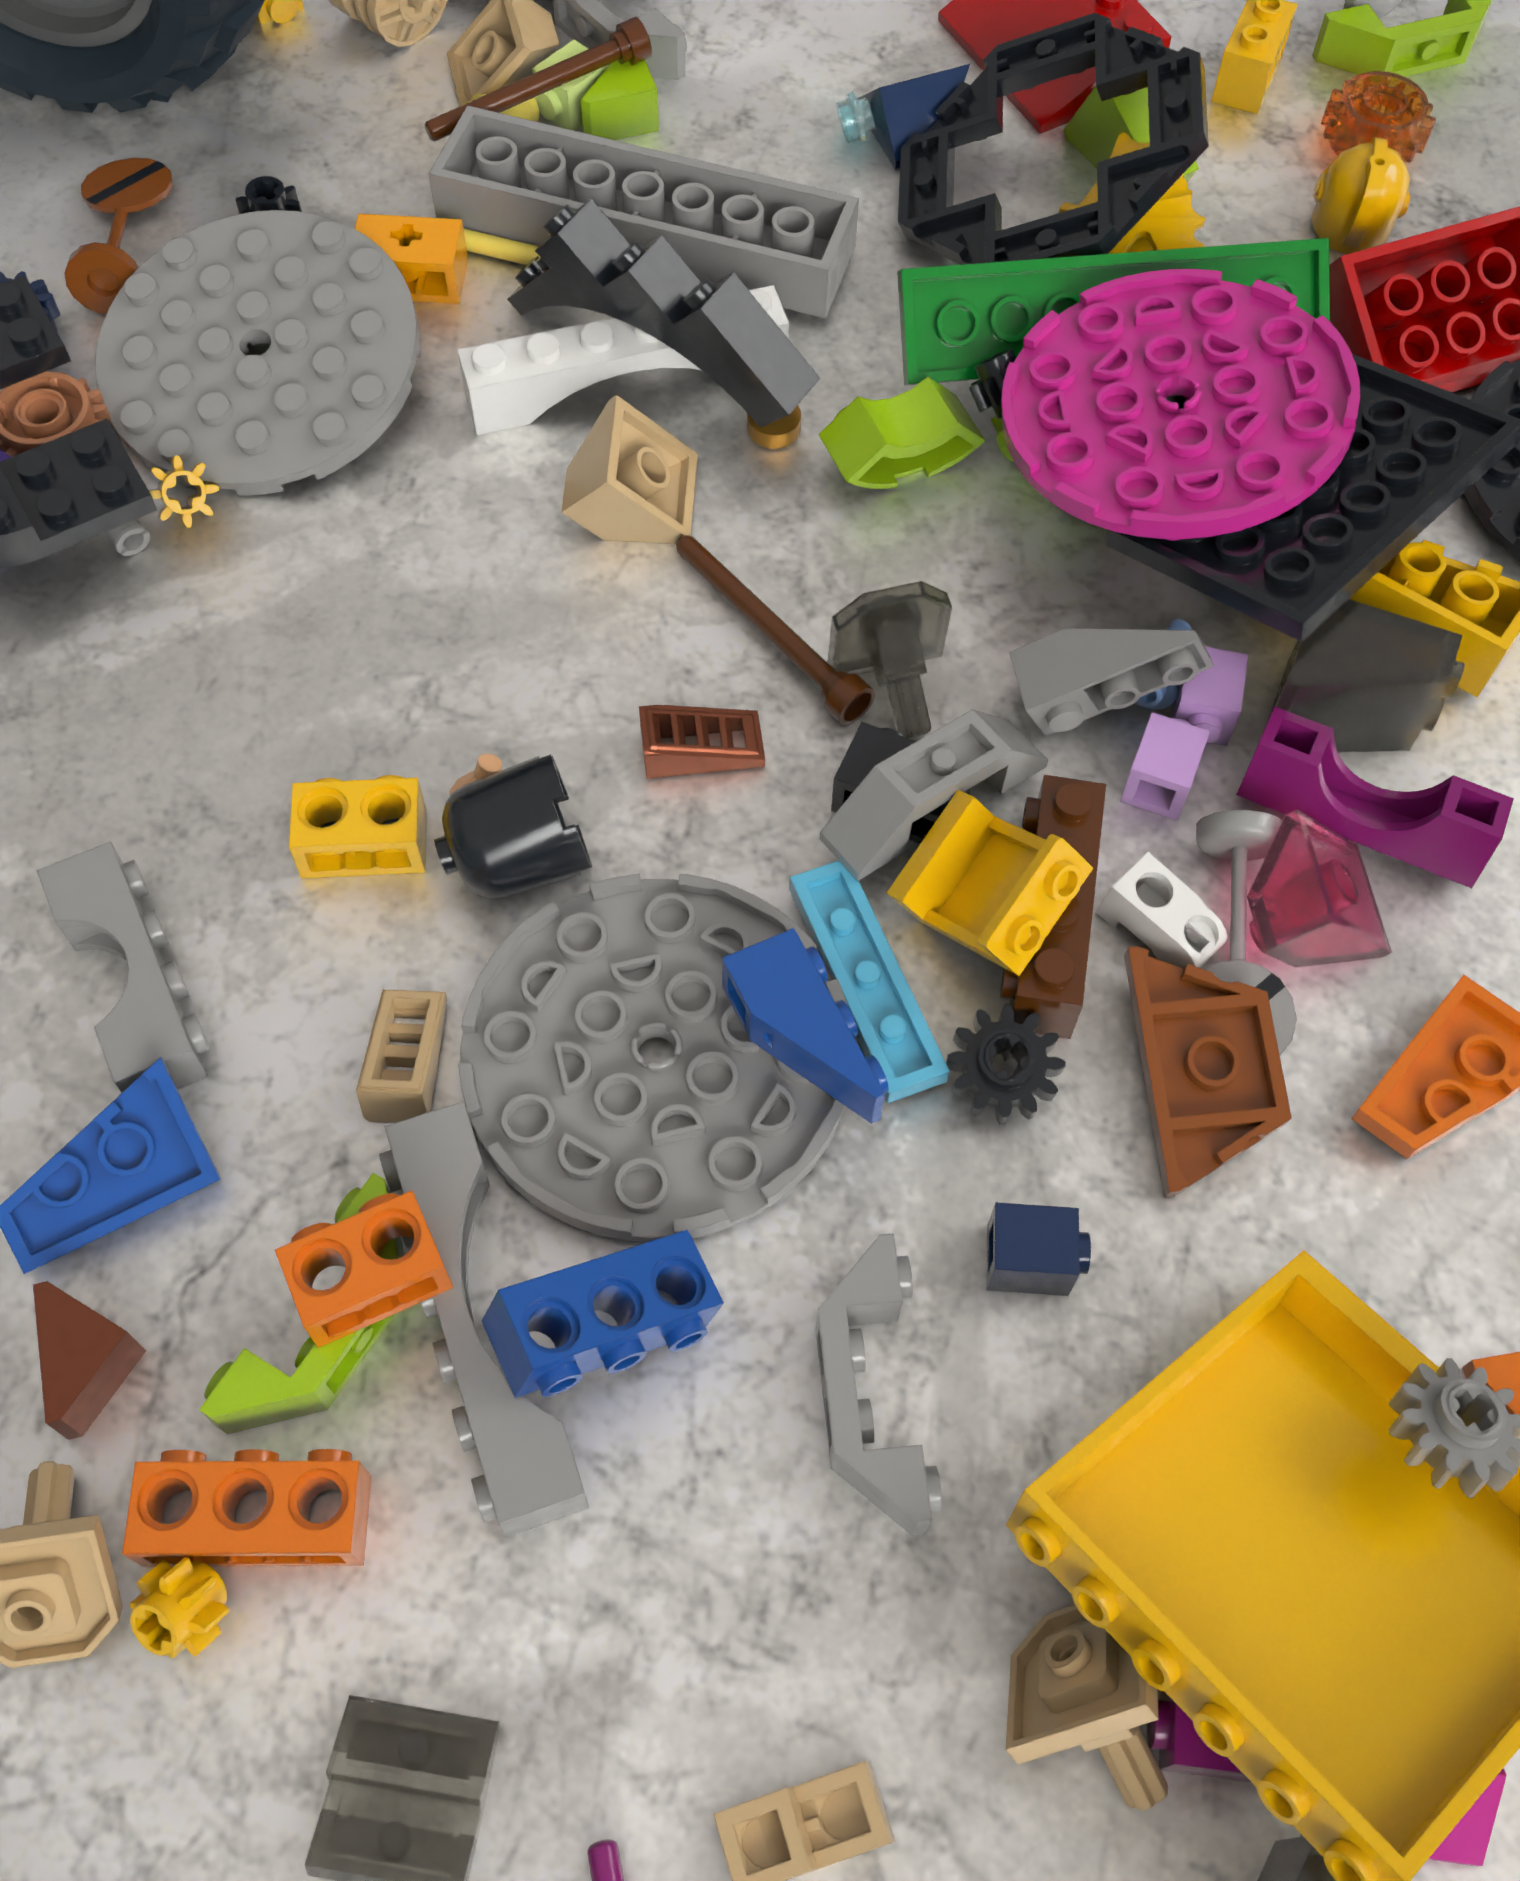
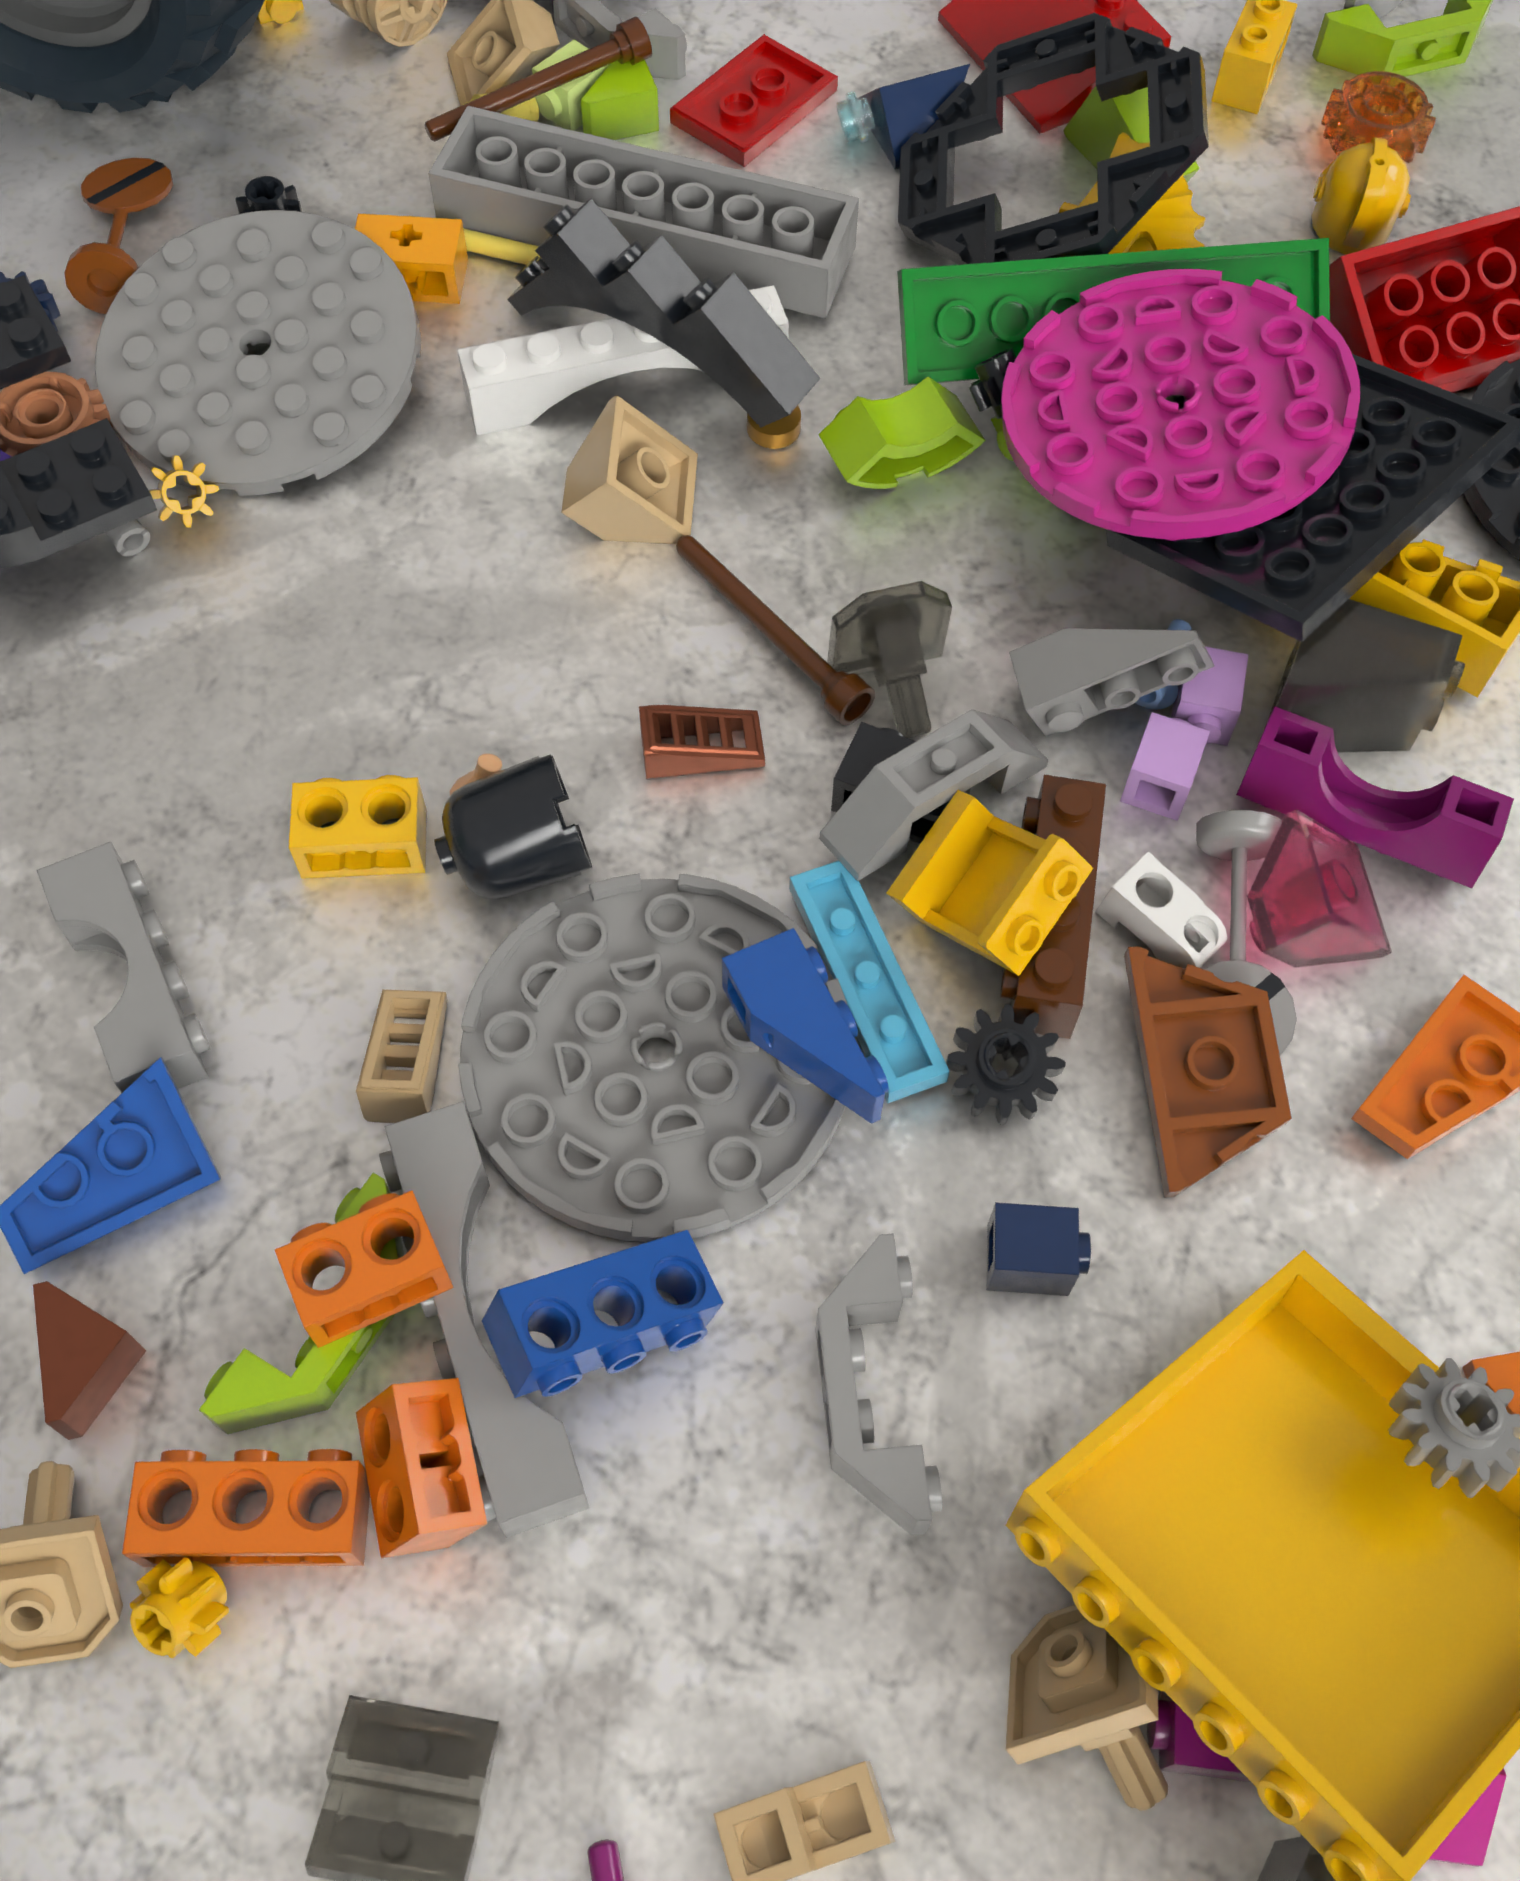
(420, 1467): none -> orange brick
(753, 100): none -> red tile

